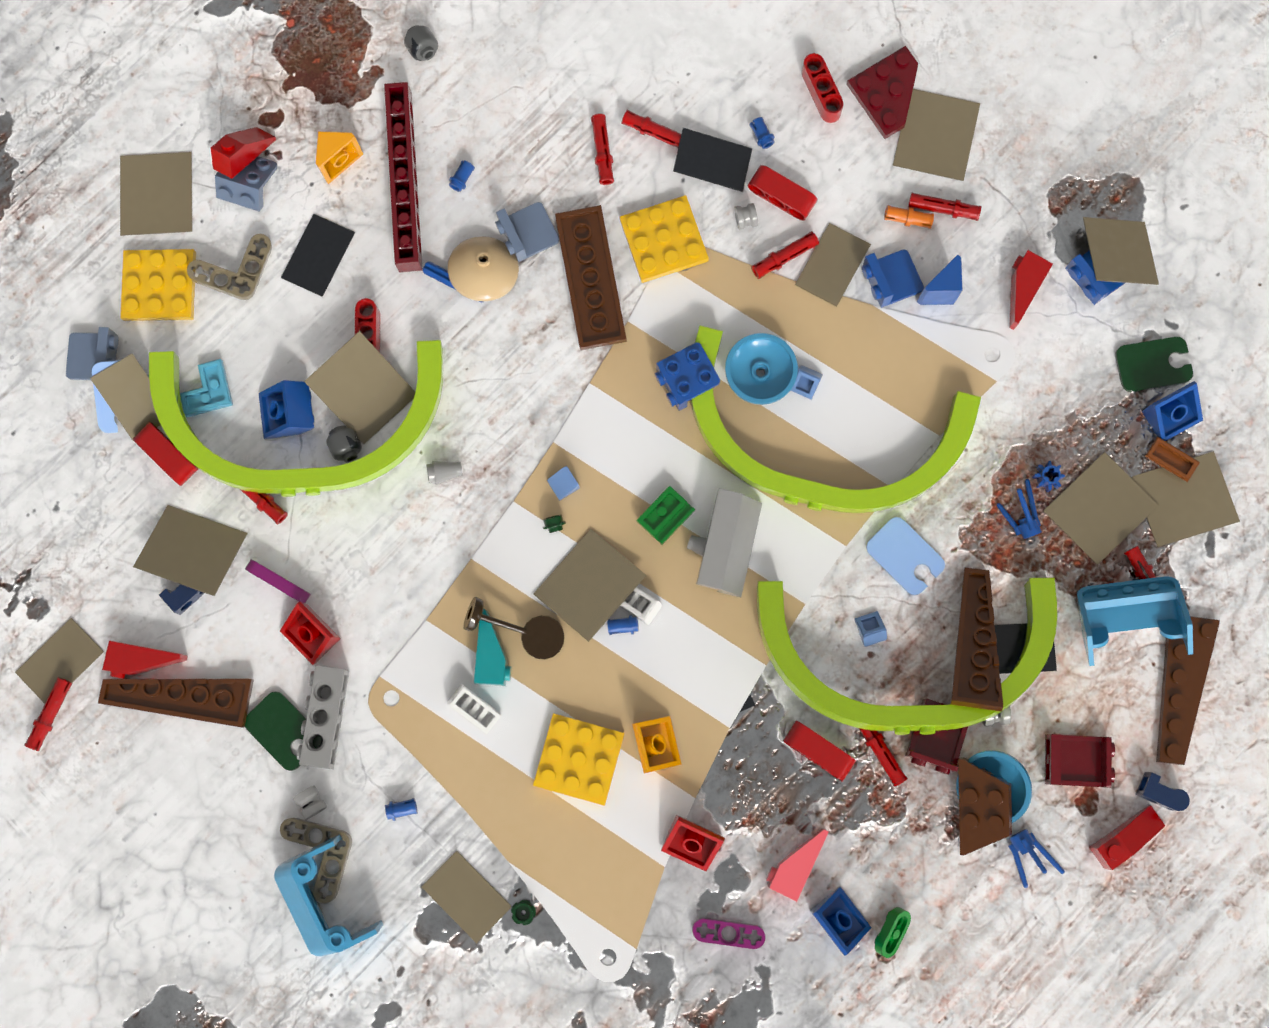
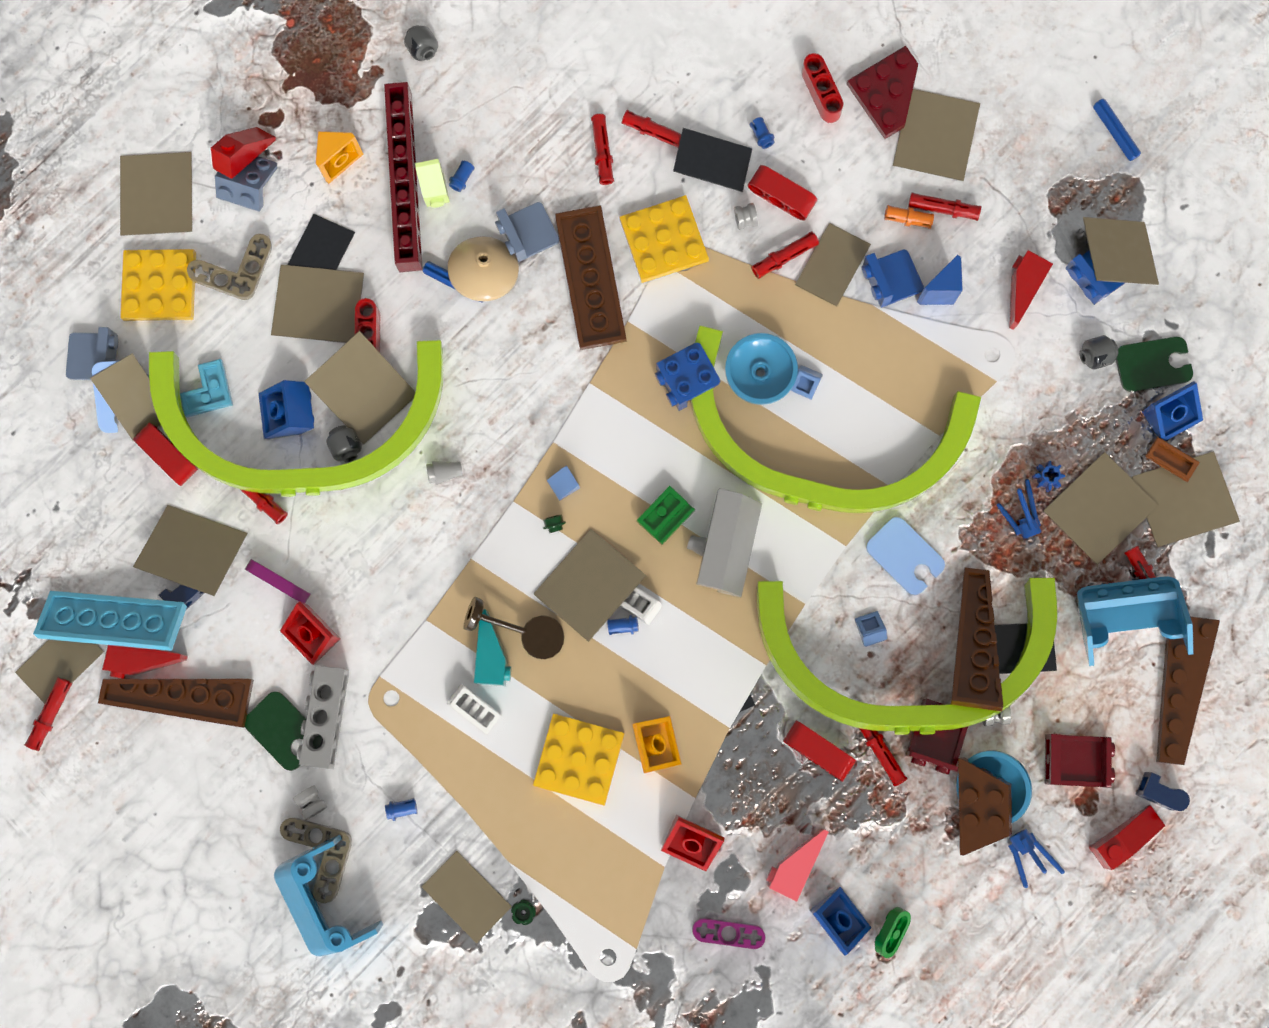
(110, 620): none -> medium azure plate
(316, 303): none -> dark tan piece
(432, 183): none -> yellowish green slope
(1099, 352): none -> dark grey head
(1117, 129): none -> blue axle

